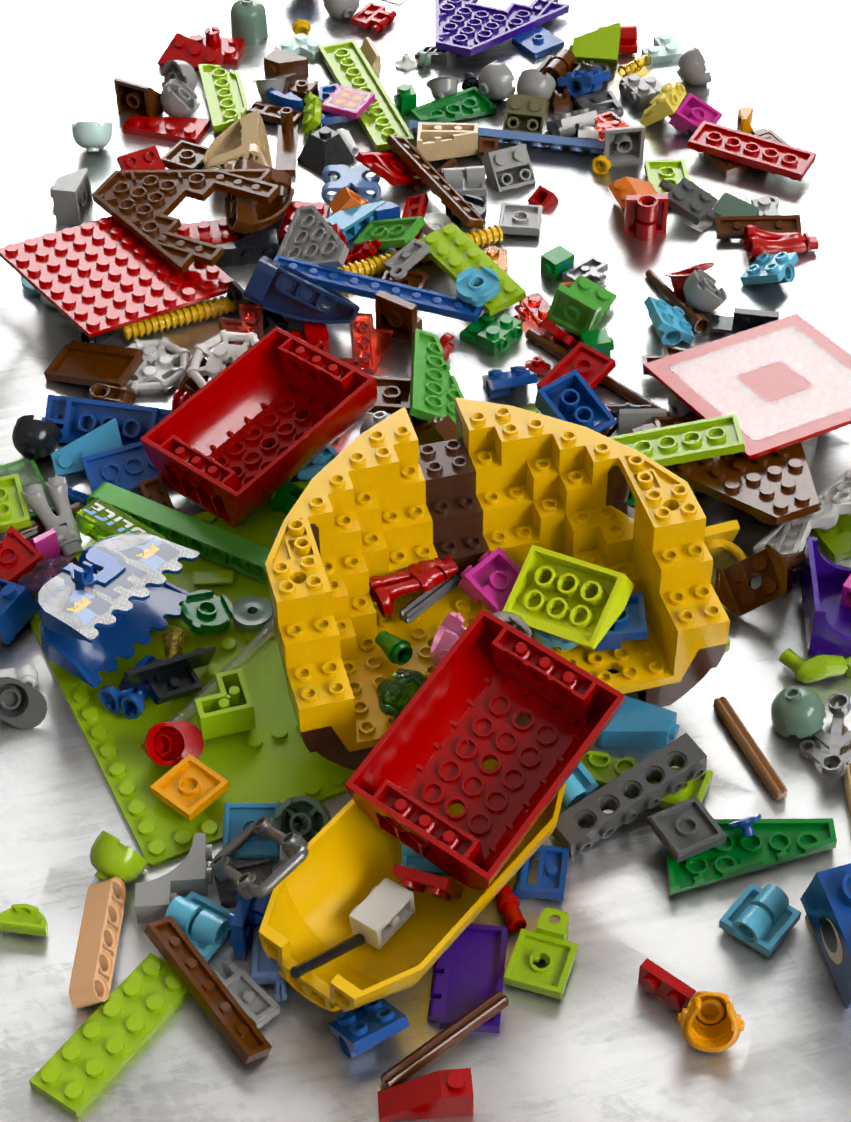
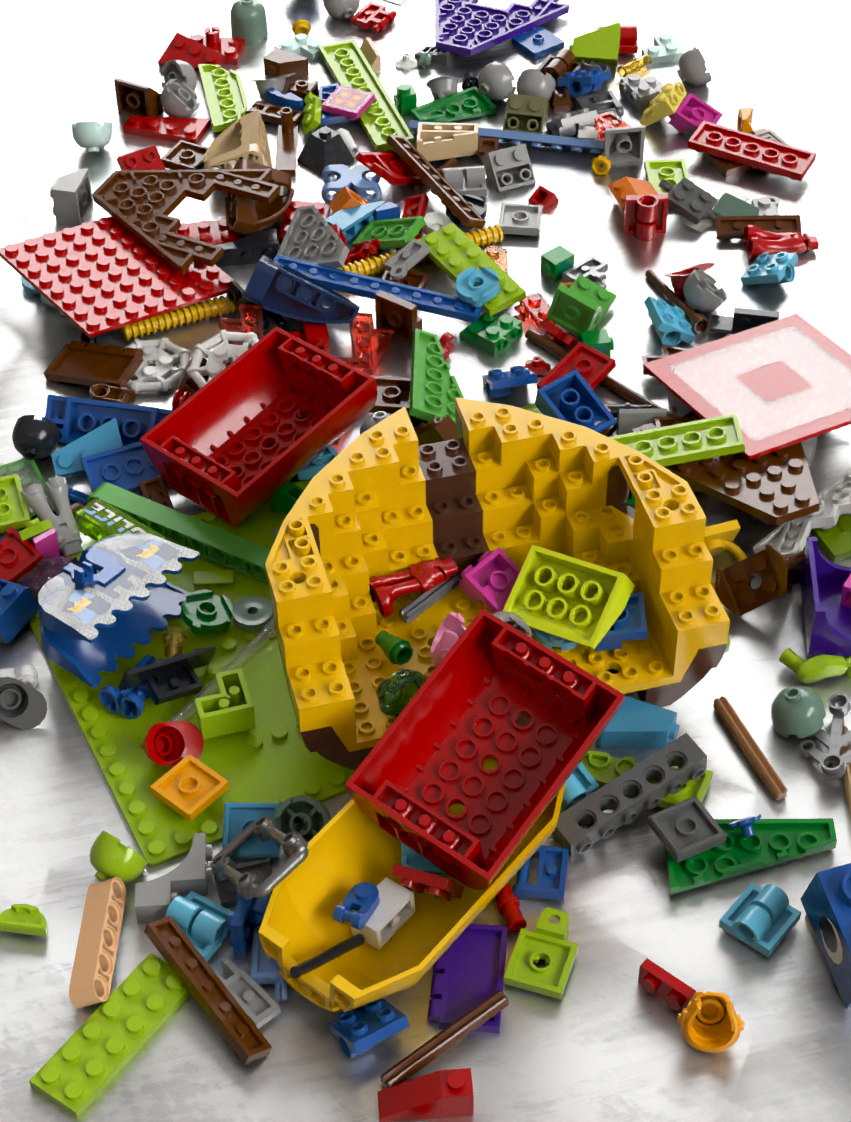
(34, 528): none -> lime plate
(361, 898): none -> blue plate

